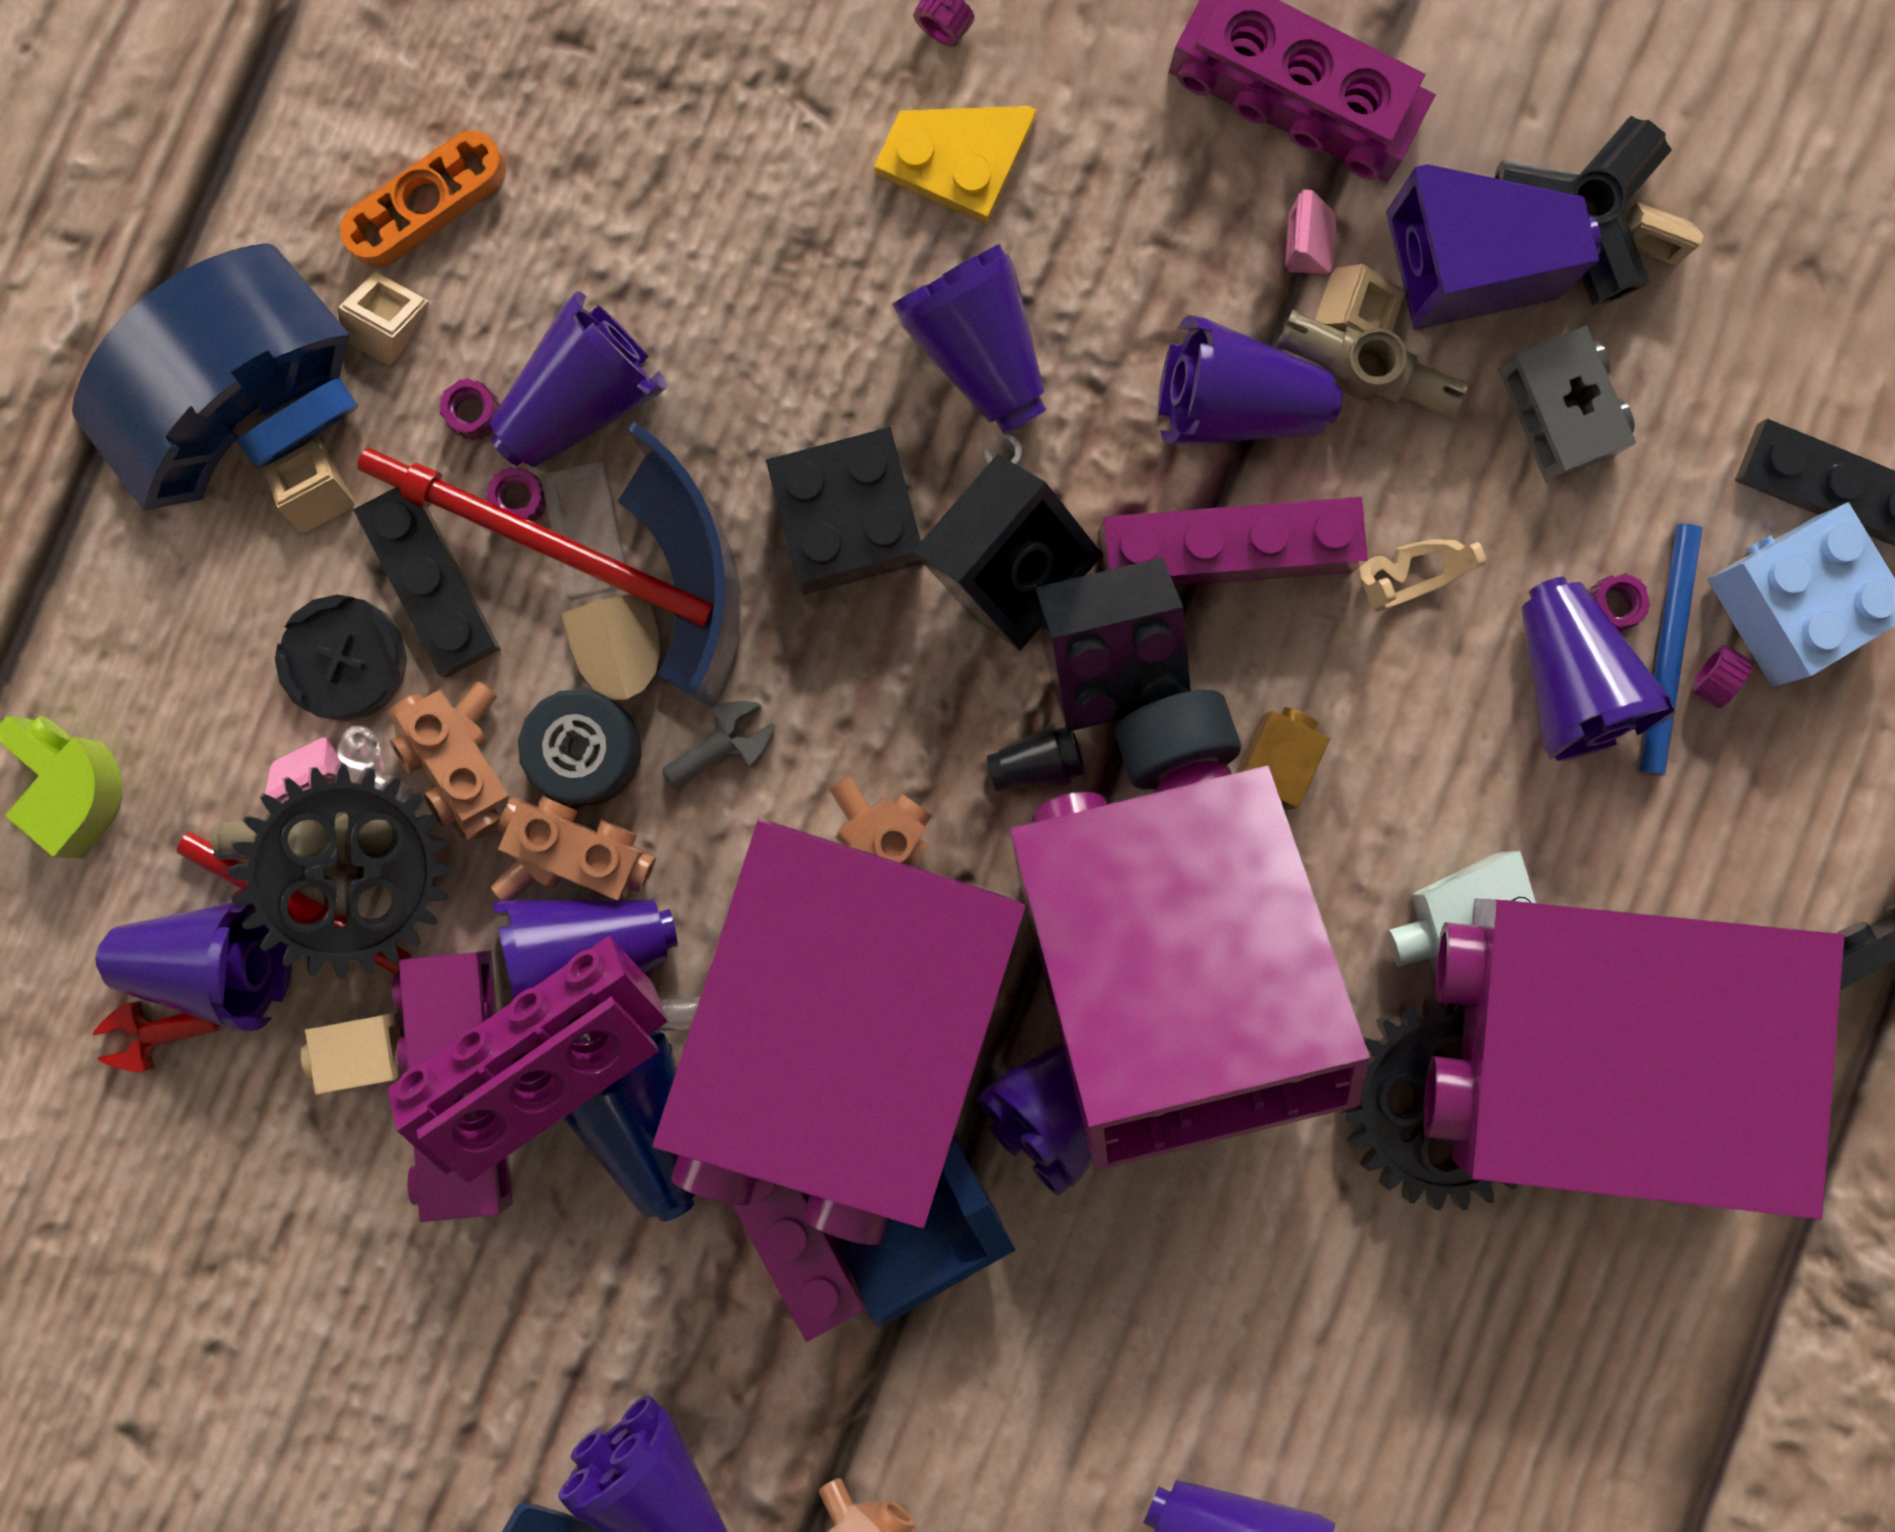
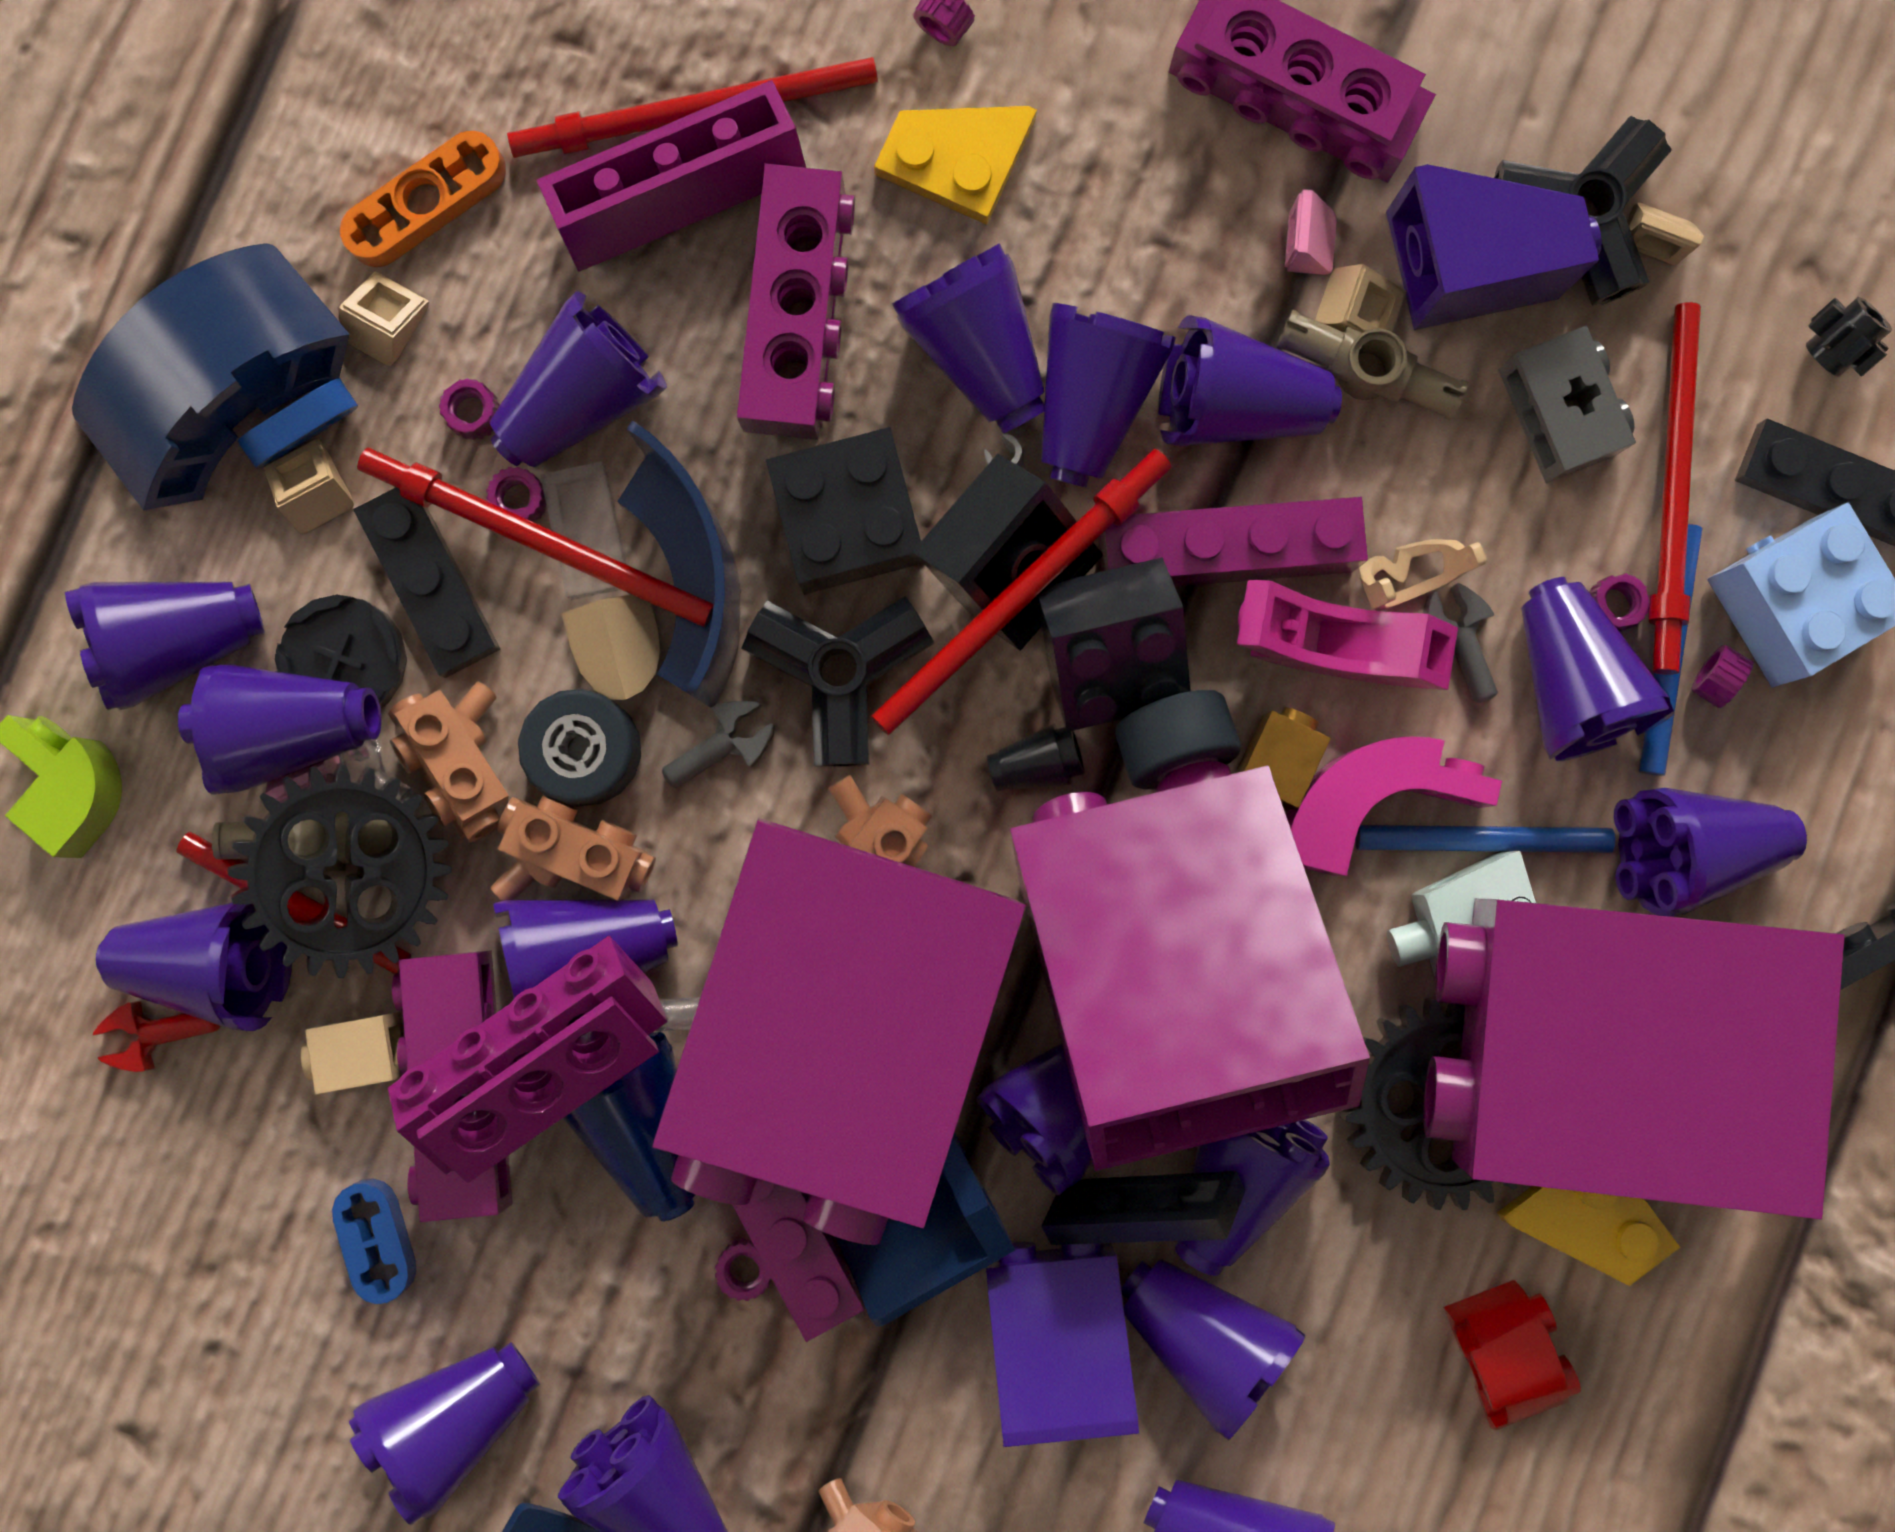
(158, 633): none -> dark purple cone
(272, 723): none -> dark purple cone
(359, 1245): none -> blue beam
(441, 1426): none -> dark purple cone
(575, 132): none -> red bar
(671, 176): none -> magenta brick
(734, 1287): none -> magenta axle
(795, 208): none -> magenta brick
(802, 650): none -> black piece
(1060, 1345): none -> dark purple slope
(1095, 388): none -> dark purple cone
(1112, 506): none -> red bar
(1145, 1209): none -> black plate
(1209, 1341): none -> dark purple cone
(1275, 1171): none -> dark purple cone
(1345, 640): none -> dark pink arch
(1359, 779): none -> dark pink arch
(1467, 647): none -> dark grey bar
(1485, 838): none -> blue bar
(1512, 1353): none -> red cylinder
(1600, 1230): none -> yellow wing
(1670, 606): none -> red bar
(1699, 847): none -> dark purple cone
(1848, 337): none -> black gear

